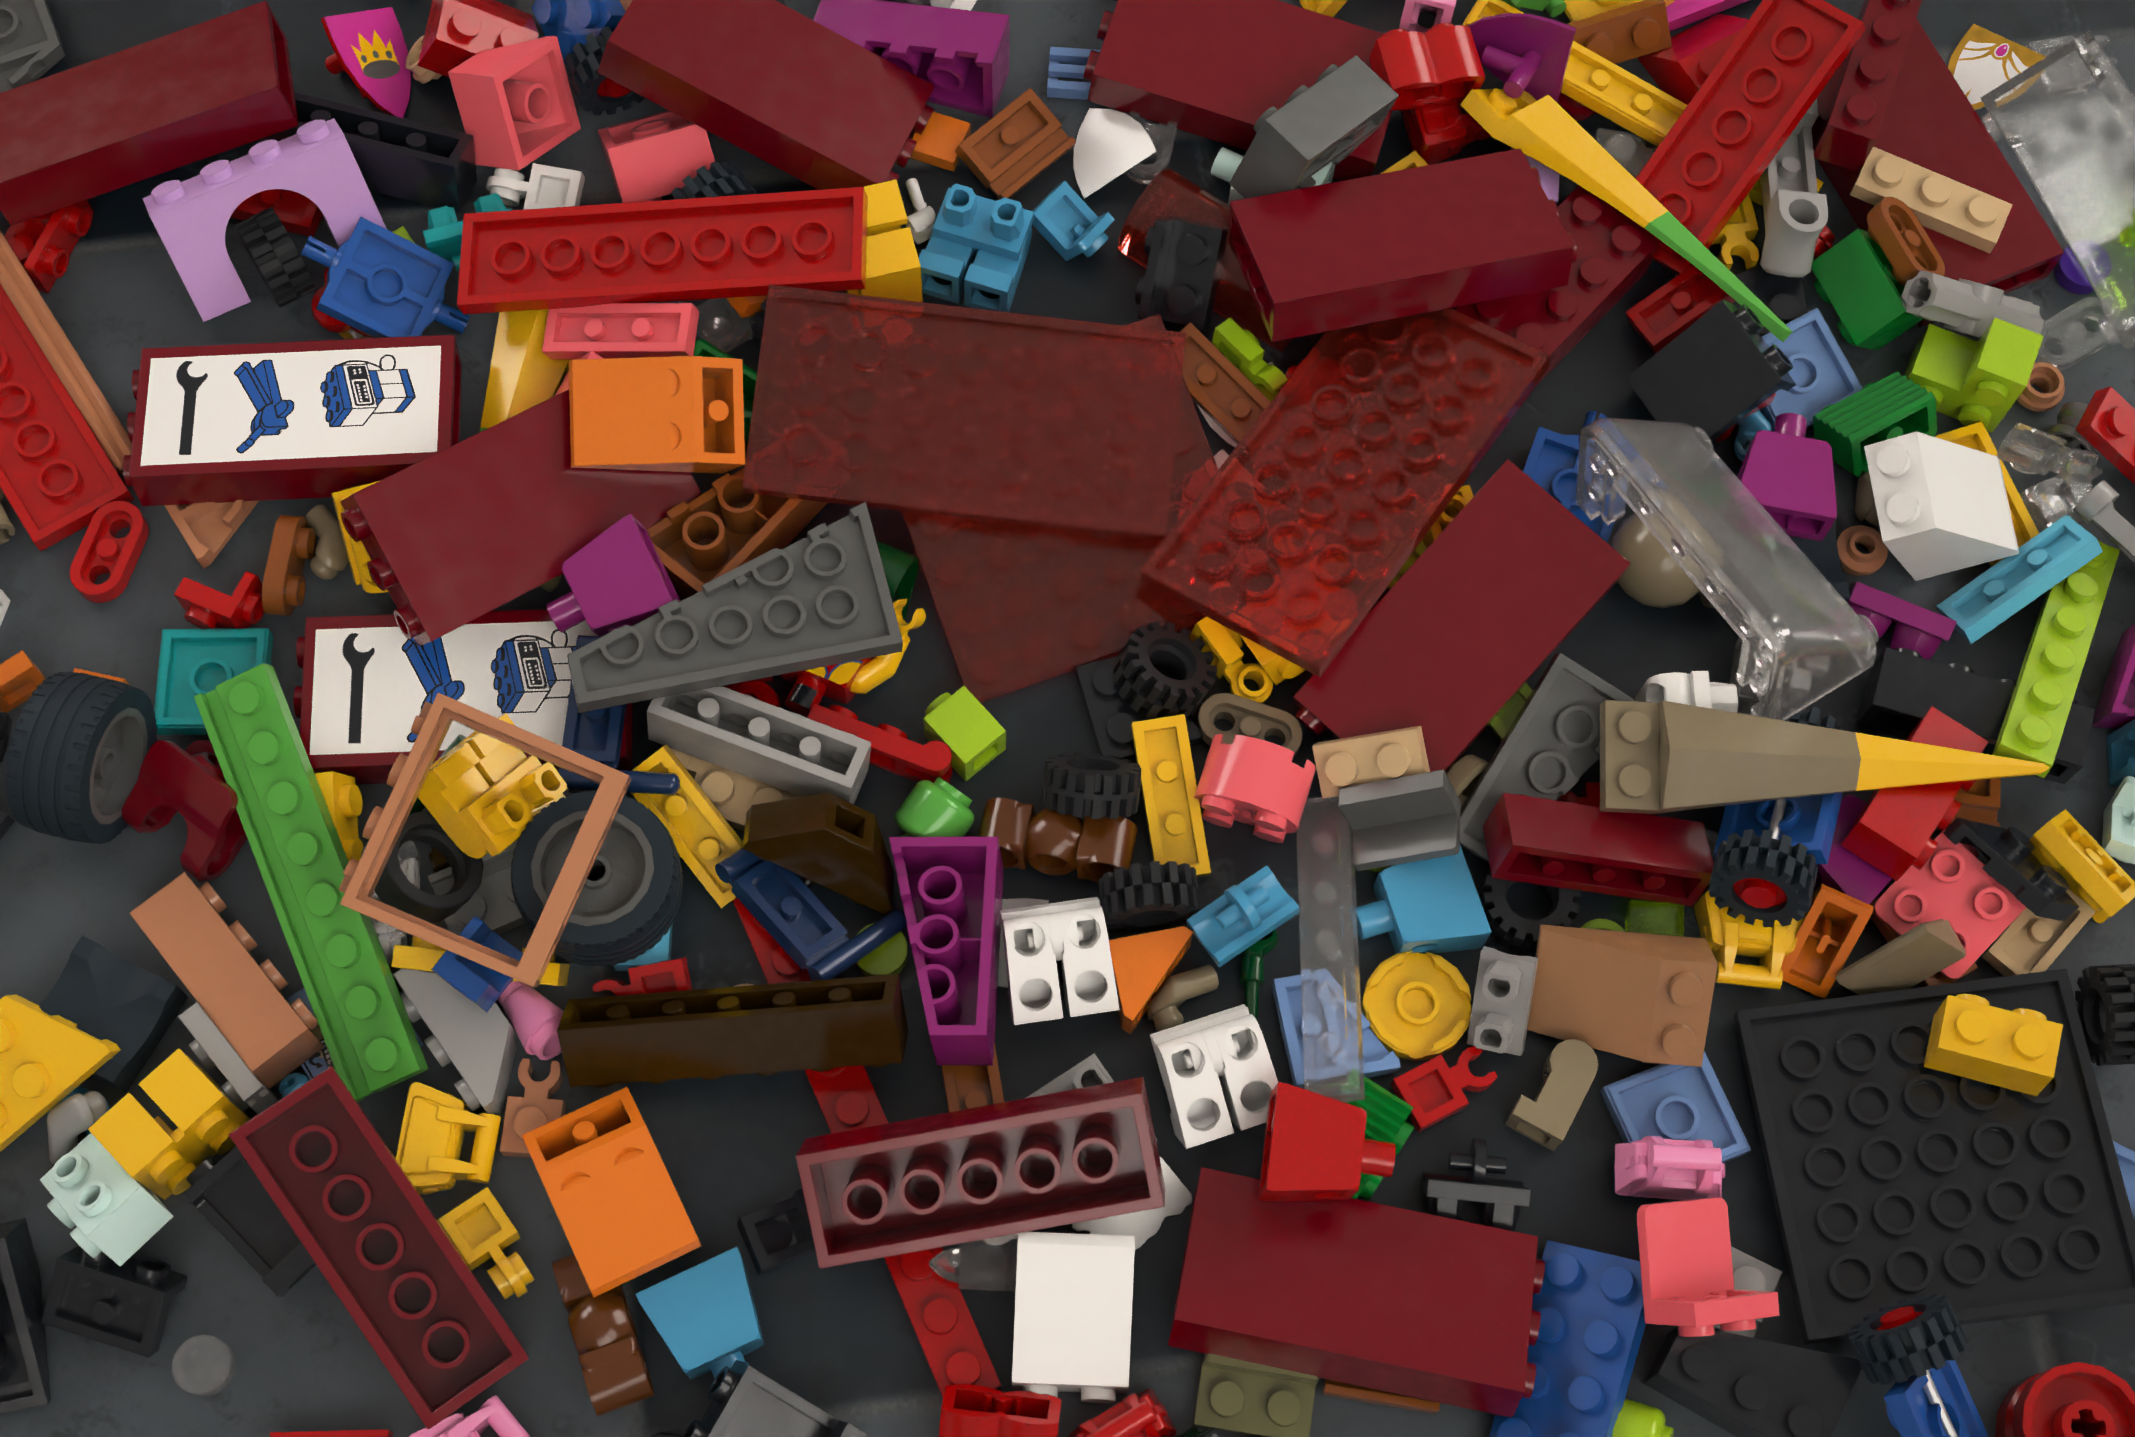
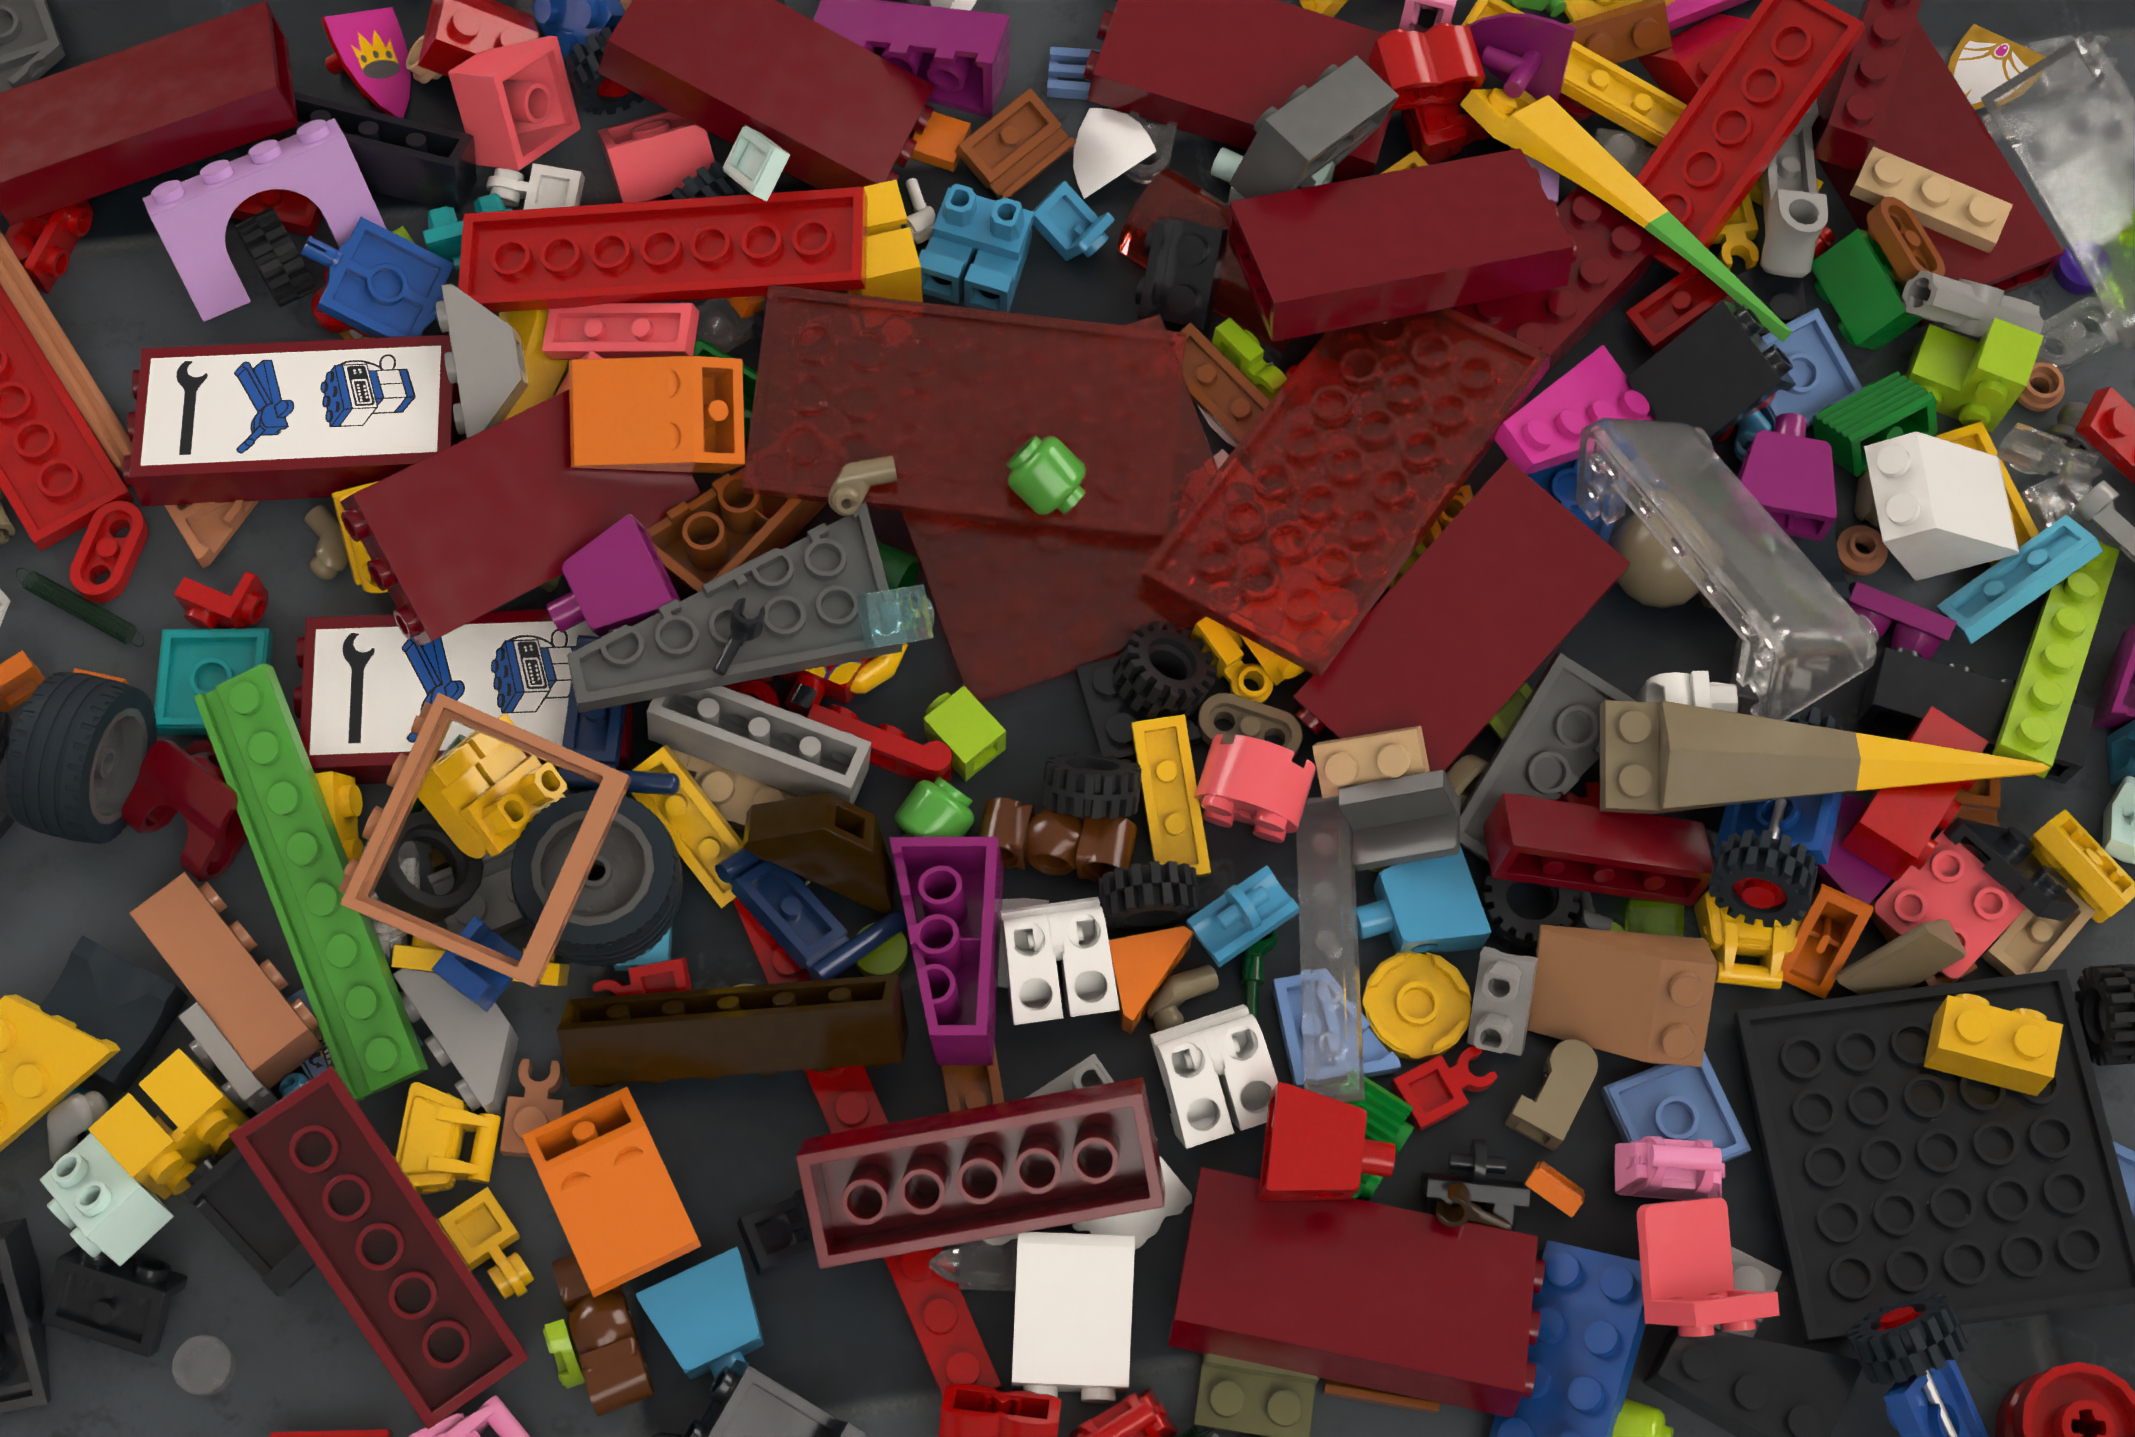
(87, 606): none -> dark green piece
(283, 578): dark orange plate -> none
(483, 361): none -> light grey slope
(533, 1019): bright pink cone -> none
(561, 1343): none -> lime tile
(741, 631): none -> black hand
(755, 162): none -> light aqua tile
(855, 481): none -> dark tan arm
(895, 616): none -> clear light blue bracket
(1046, 475): none -> bright green head
(1459, 1215): none -> dark brown hand
(1550, 424): none -> dark pink wing
(1555, 1188): none -> orange tile
(1588, 917): none -> dark grey hand

